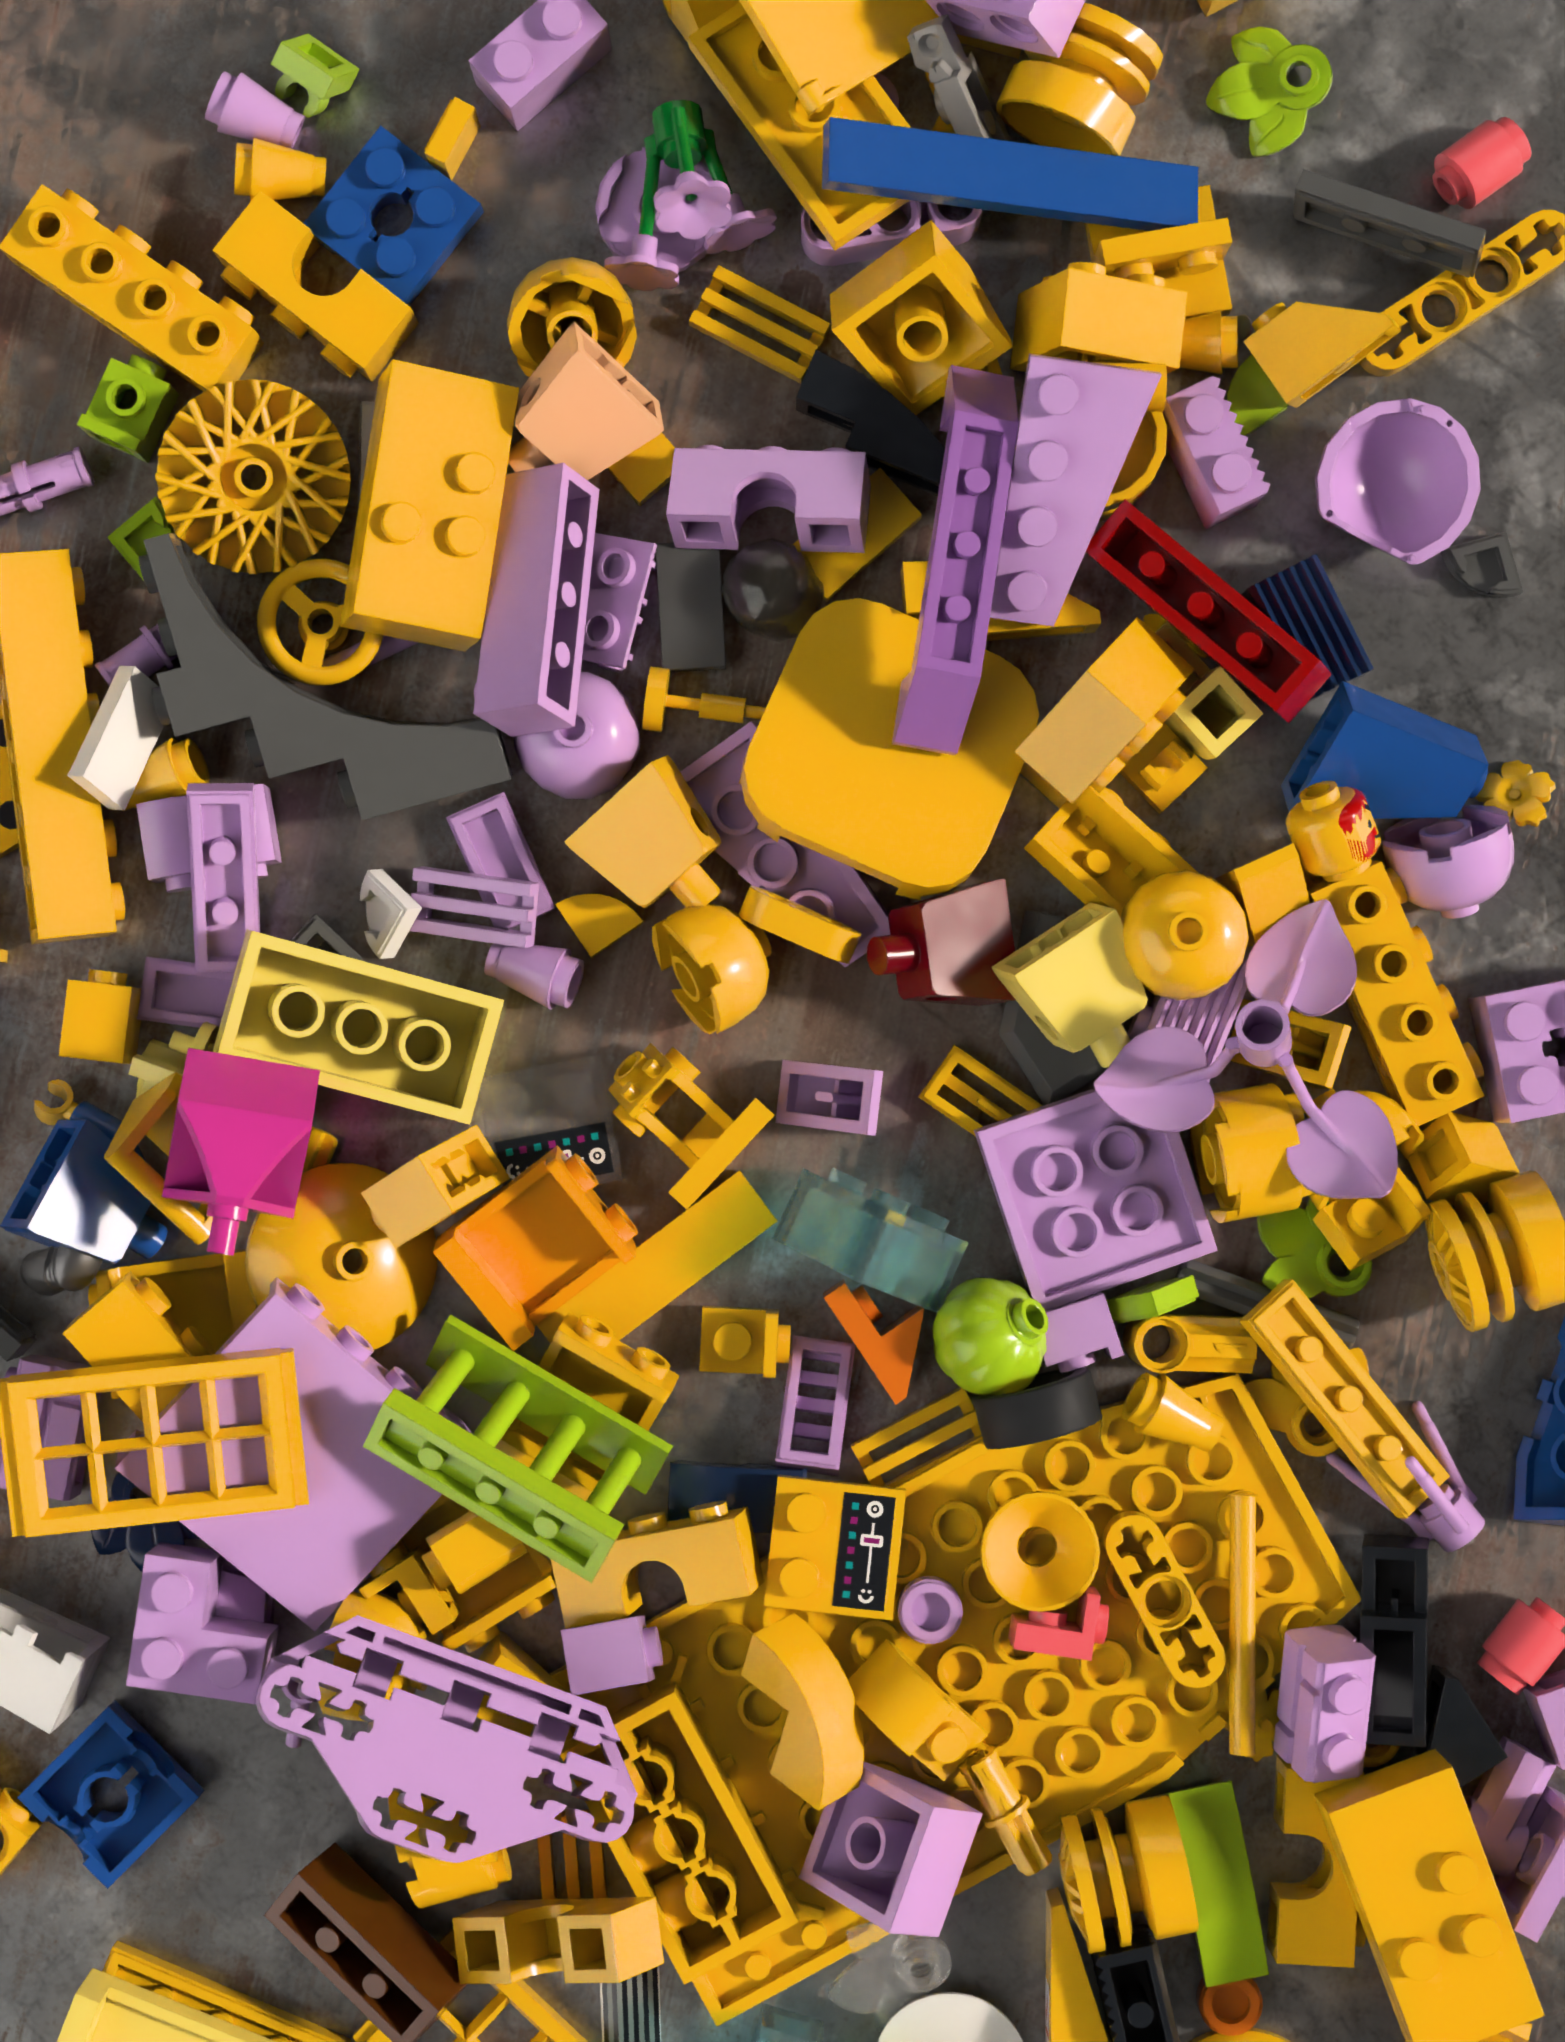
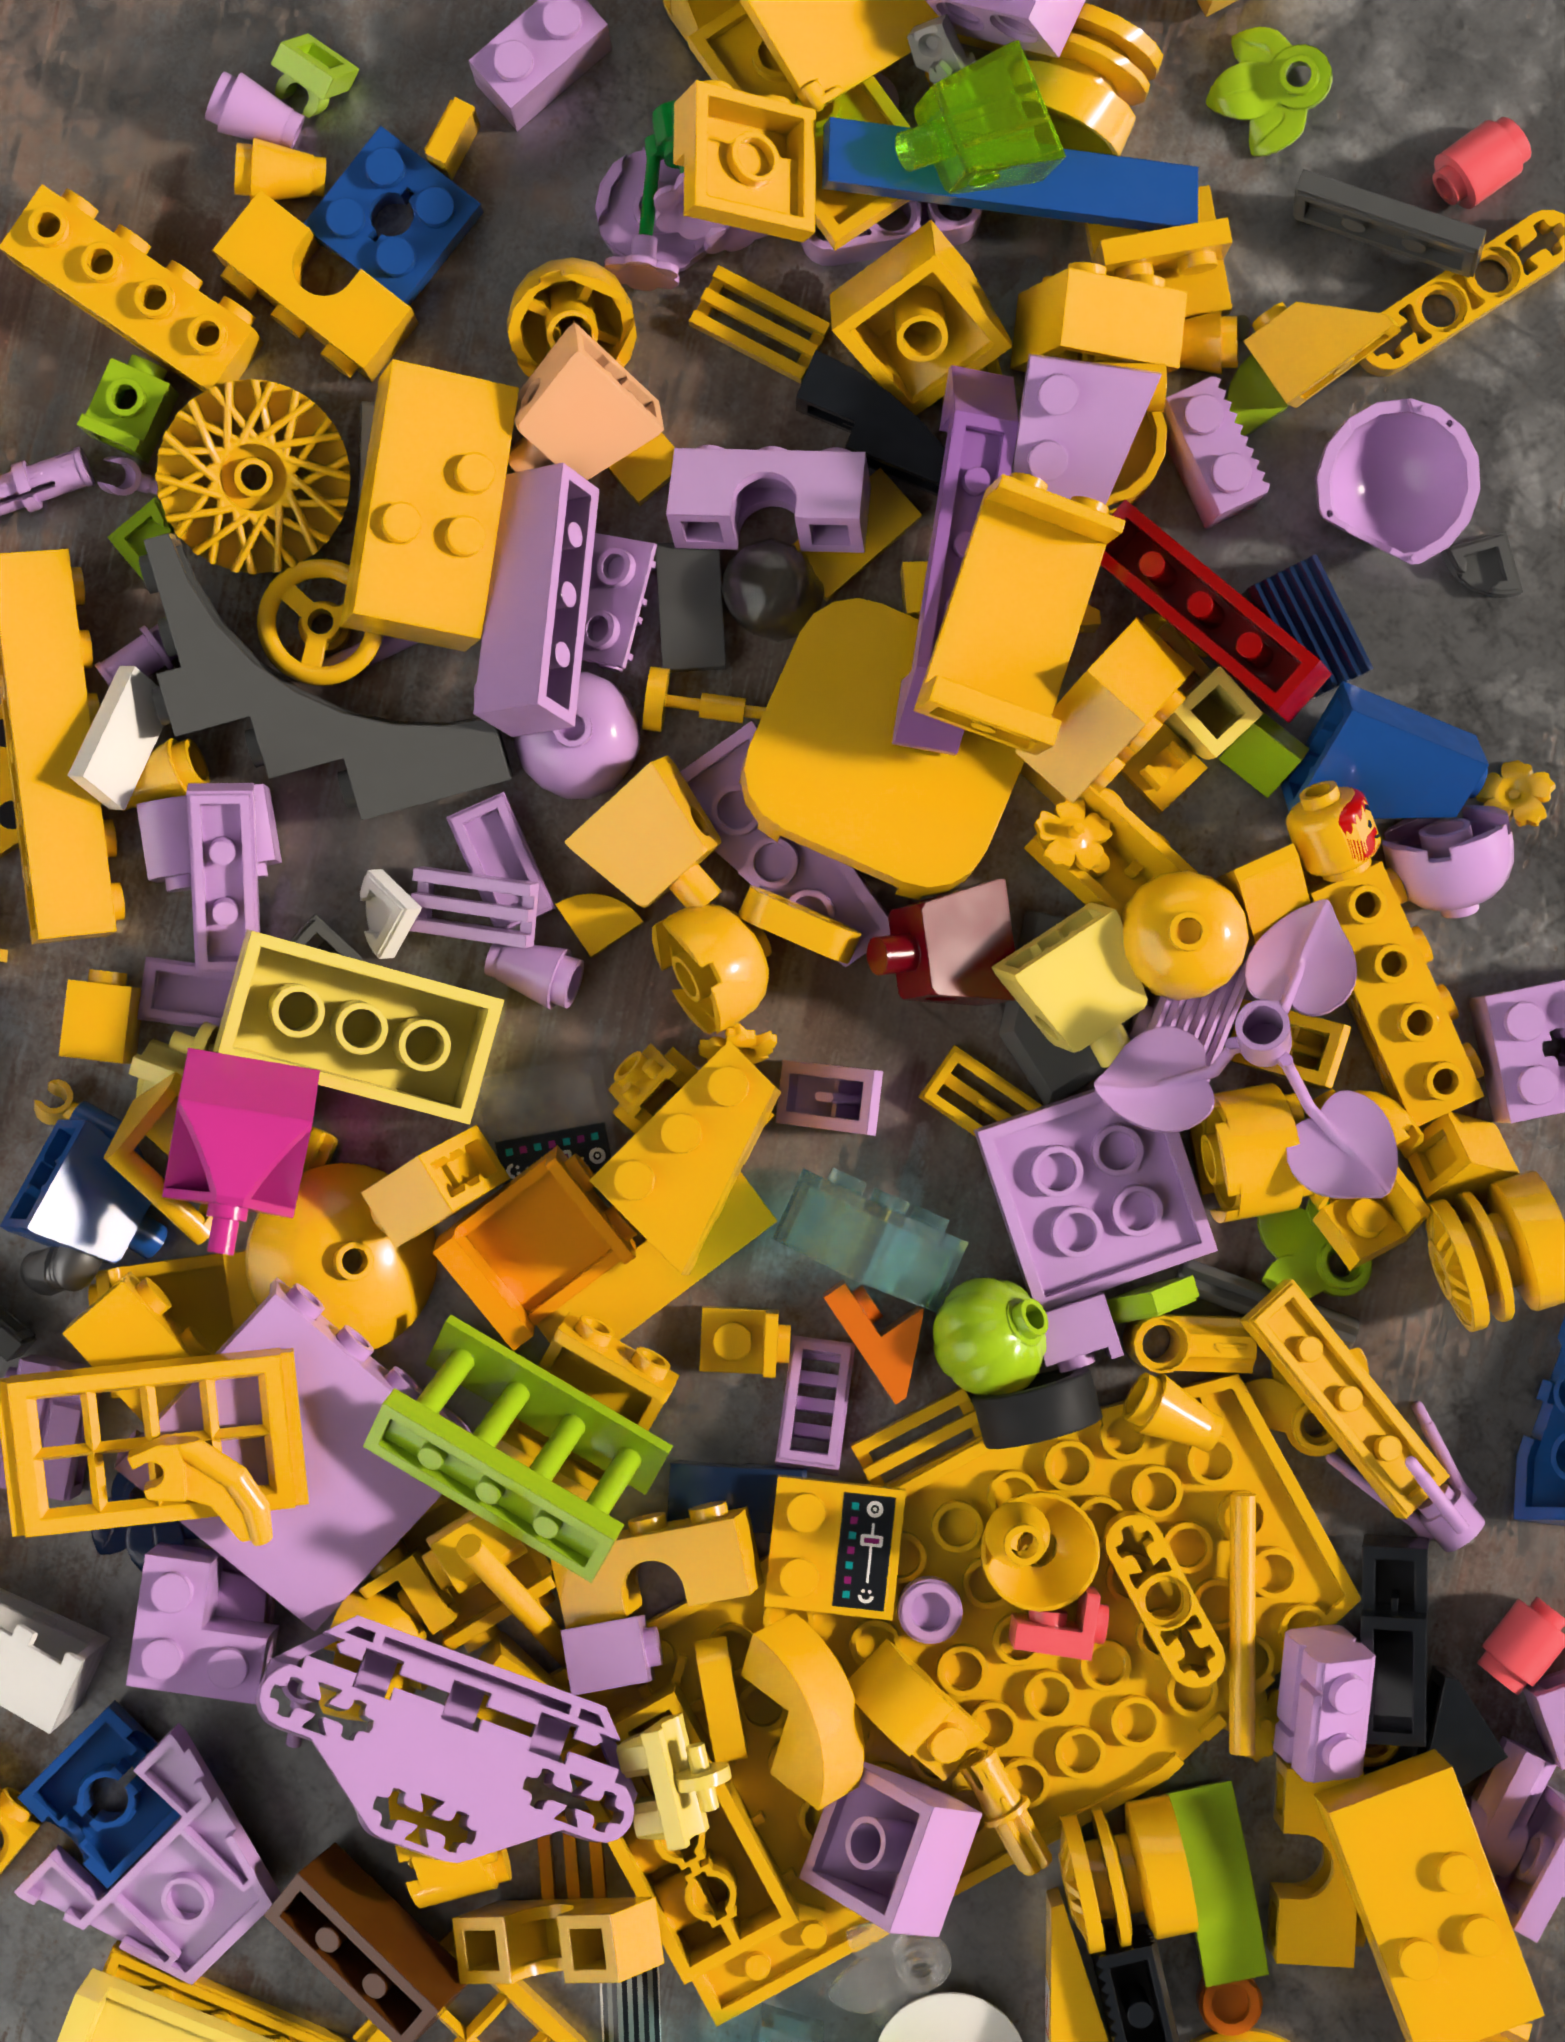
(134, 480): none -> lavender hand
(187, 1891): none -> lavender wing
(209, 1477): none -> yellow piece
(512, 1594): none -> yellow bar
(680, 1780): none -> light yellow hips
(688, 1156): none -> yellow wedge
(721, 1699): none -> yellow beam
(746, 159): none -> yellow plate
(753, 1046): none -> yellow plant
(984, 127): none -> clear neon green torso
(1008, 1522): none -> yellow cone
(1016, 612): none -> yellow panel
(1071, 836): none -> yellow plant
(1264, 755): none -> lime tile

